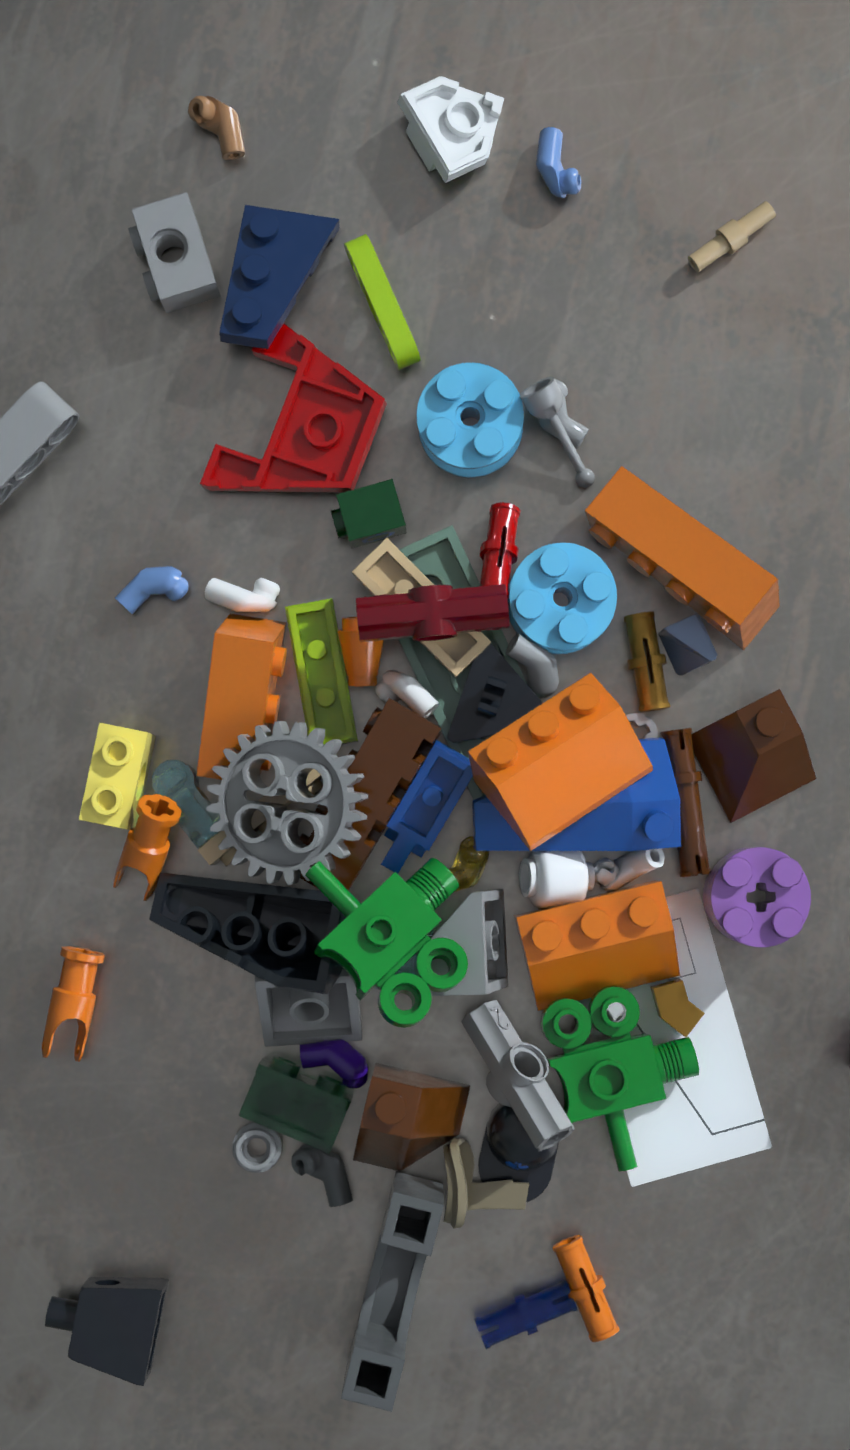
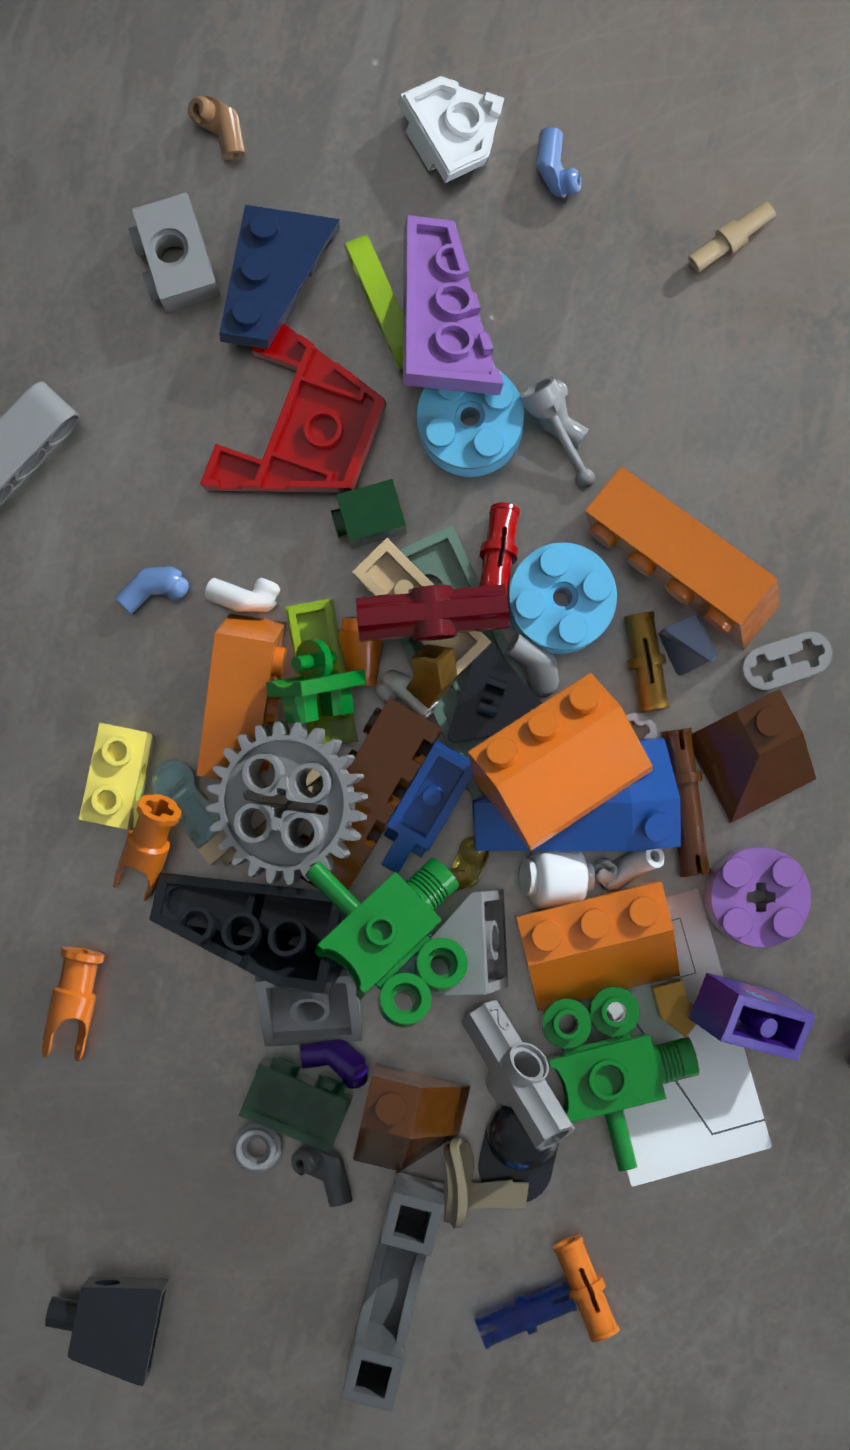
(315, 666): none -> green hips
(433, 673): none -> pearl gold piece
(441, 314): none -> medium lavender wing
(752, 1017): none -> dark purple brick
(789, 672): none -> light grey beam

